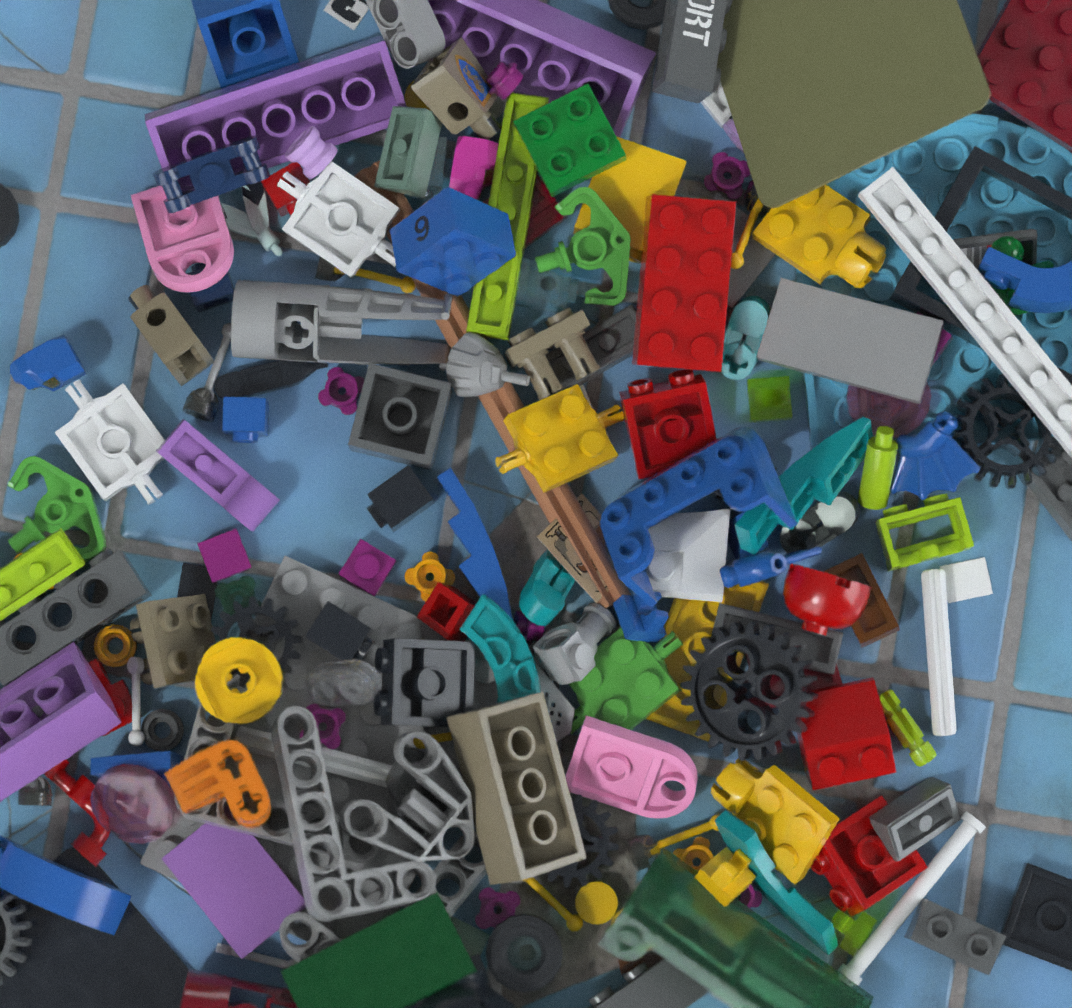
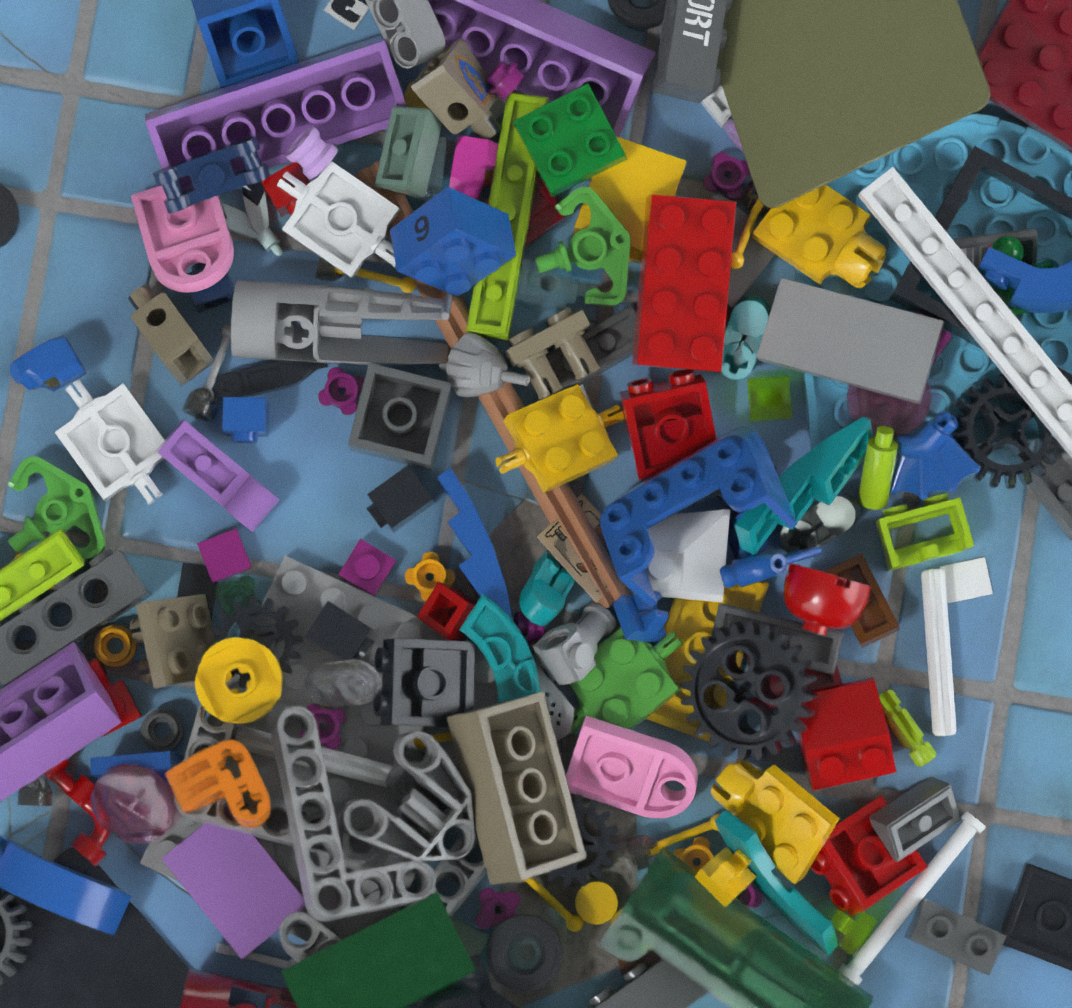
(136, 666): white hinge -> none

